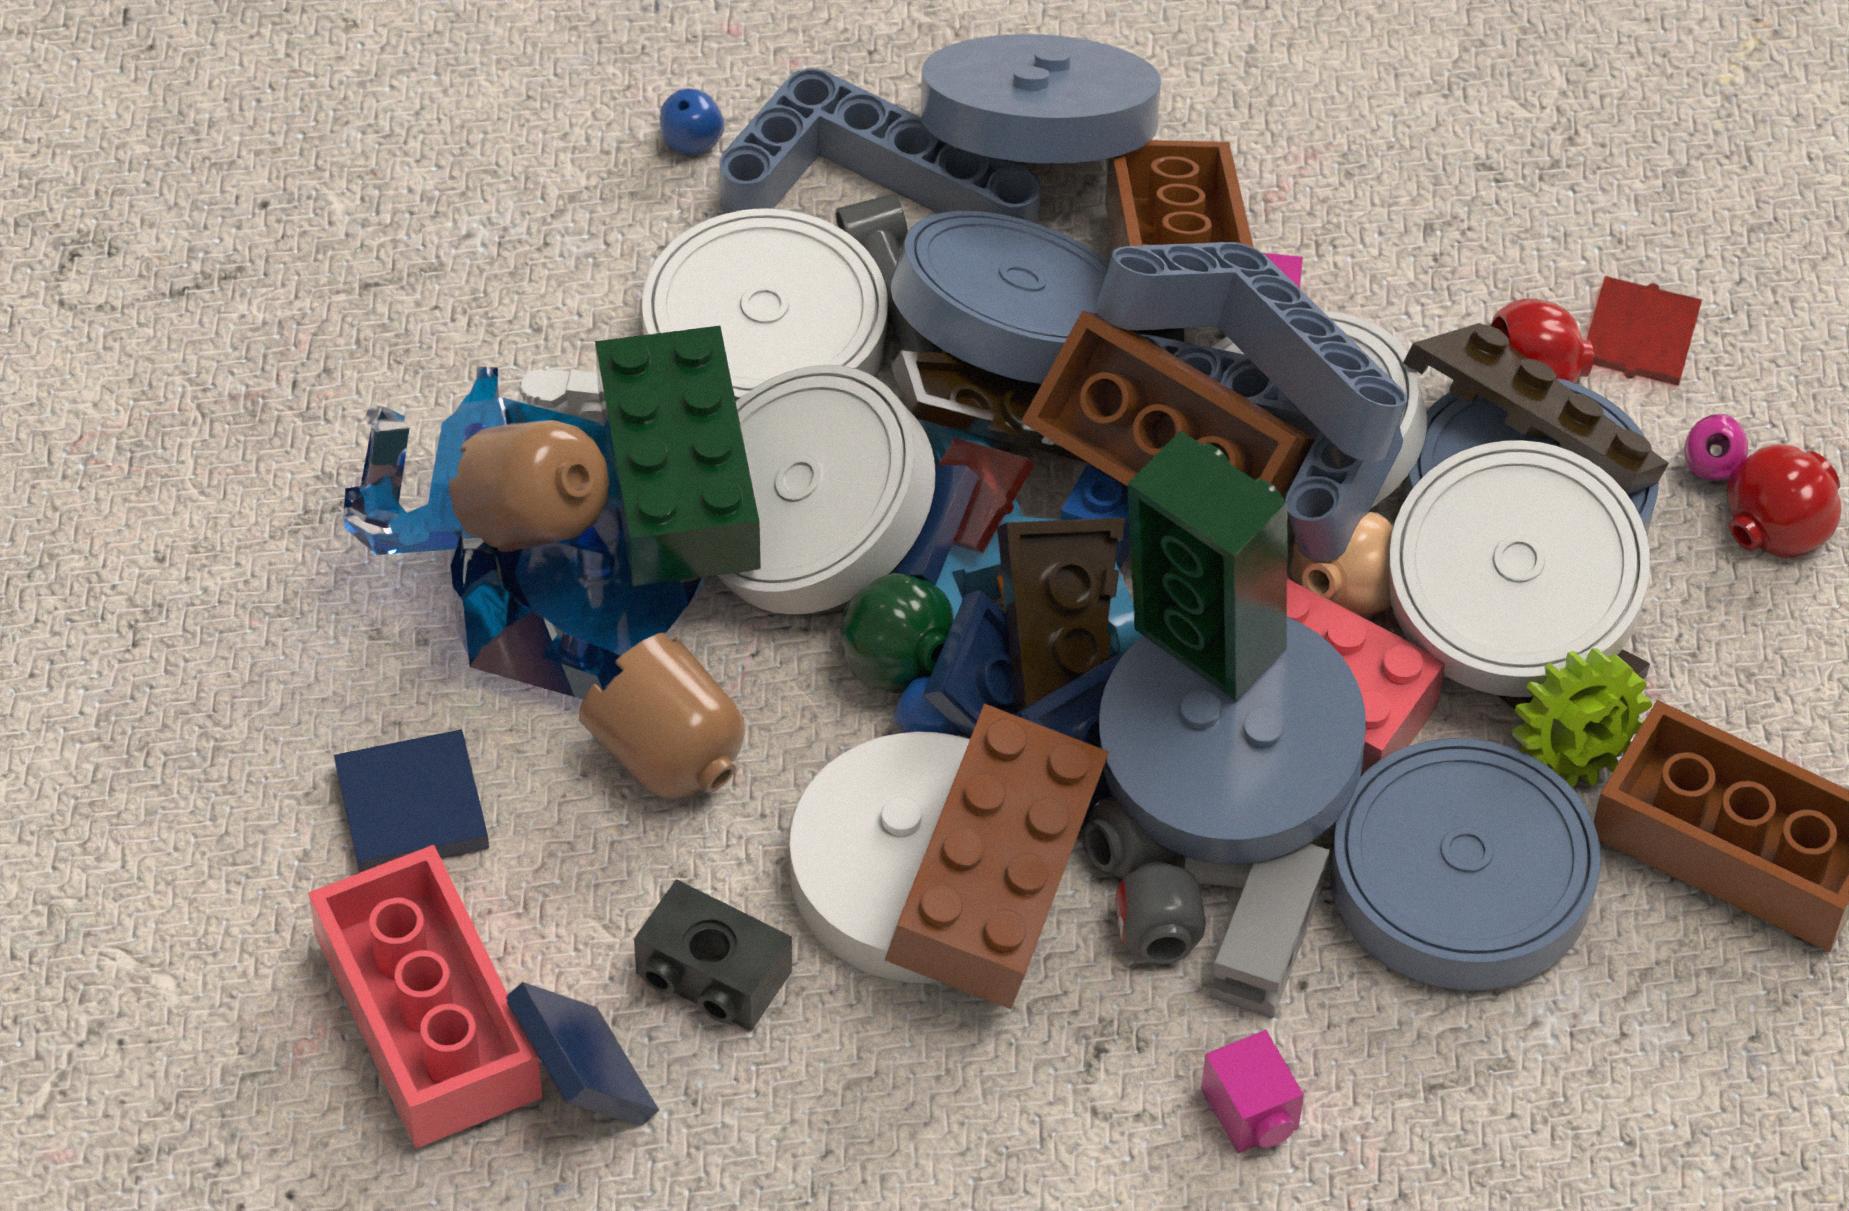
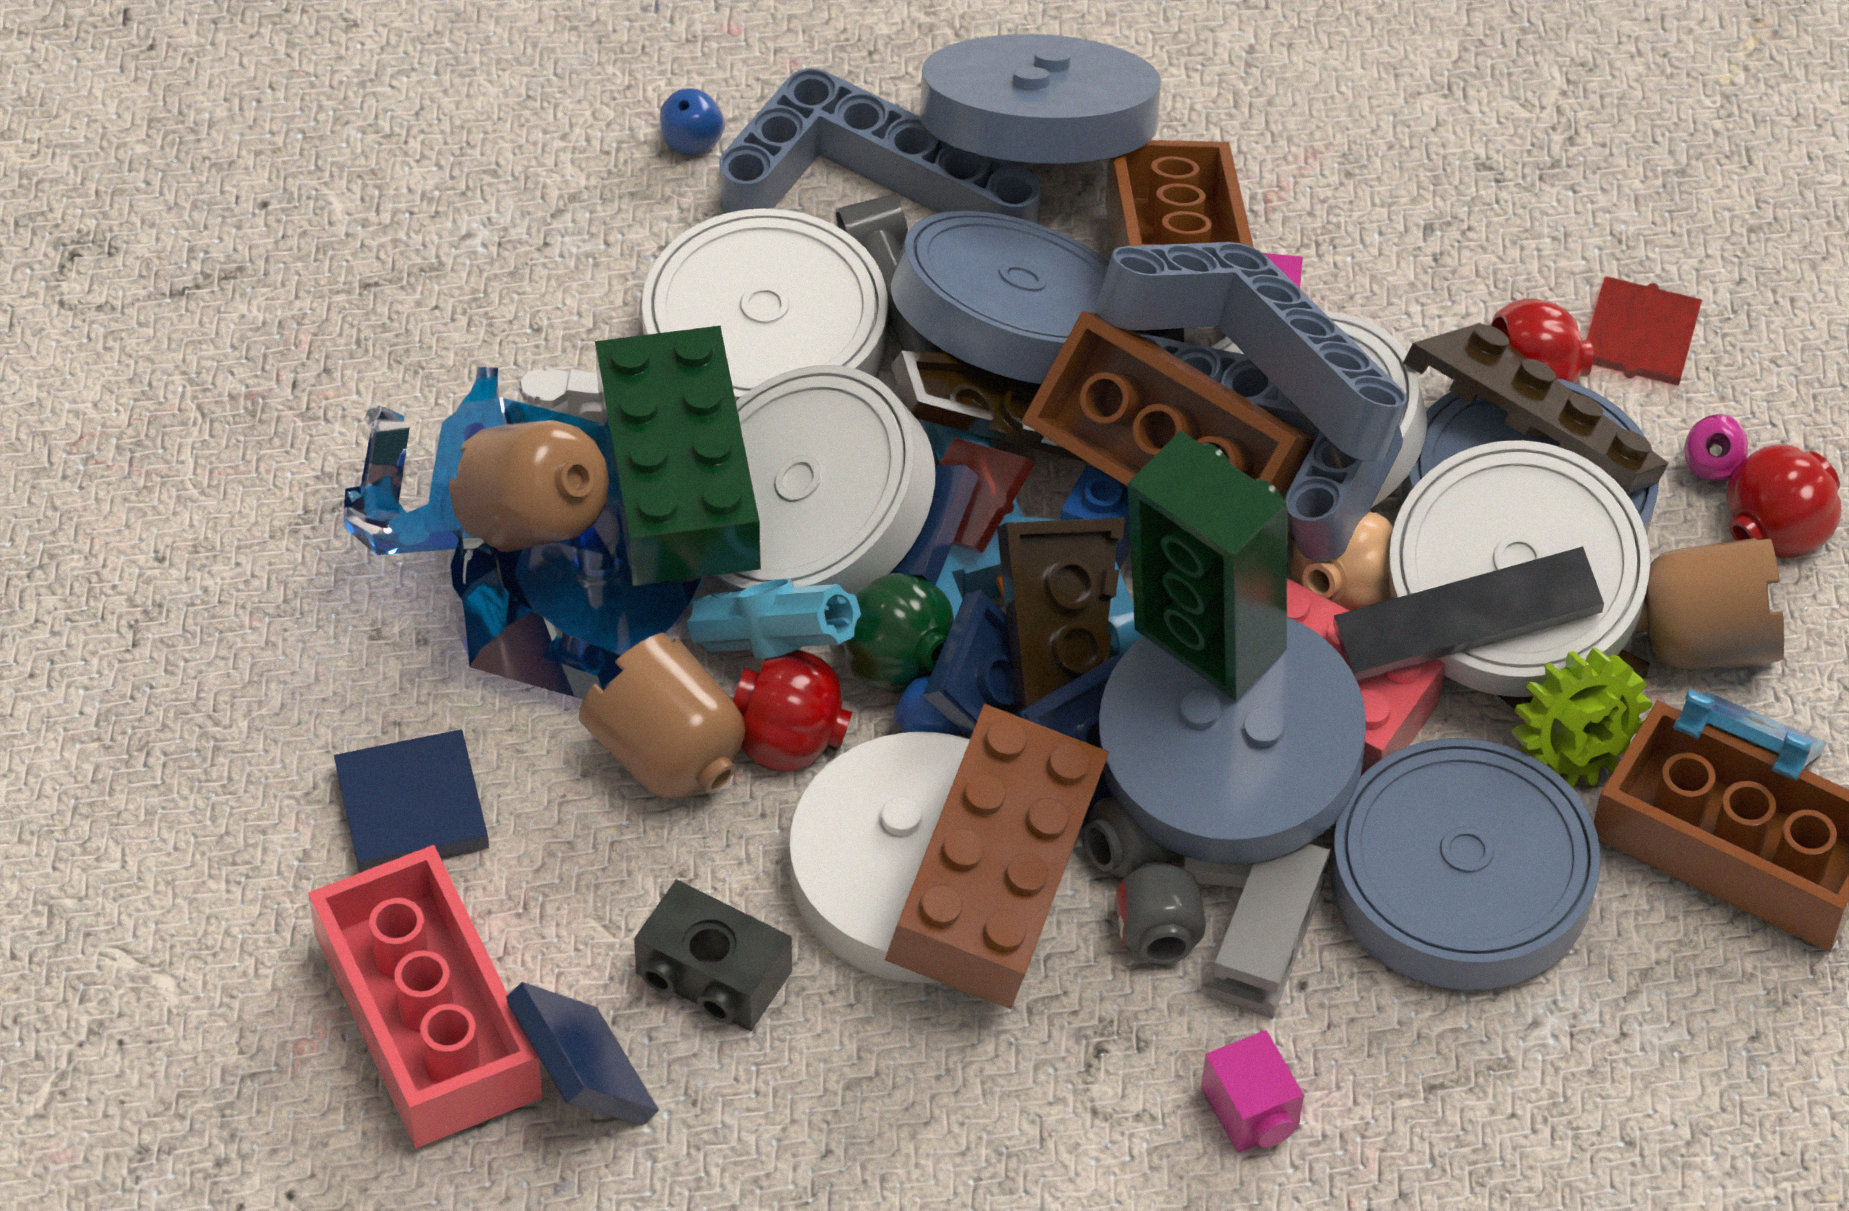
(774, 618): none -> medium azure piece
(791, 711): none -> red plant
(1468, 613): none -> black tile
(1713, 606): none -> medium nougat cylinder
(1794, 746): none -> dark azure flag

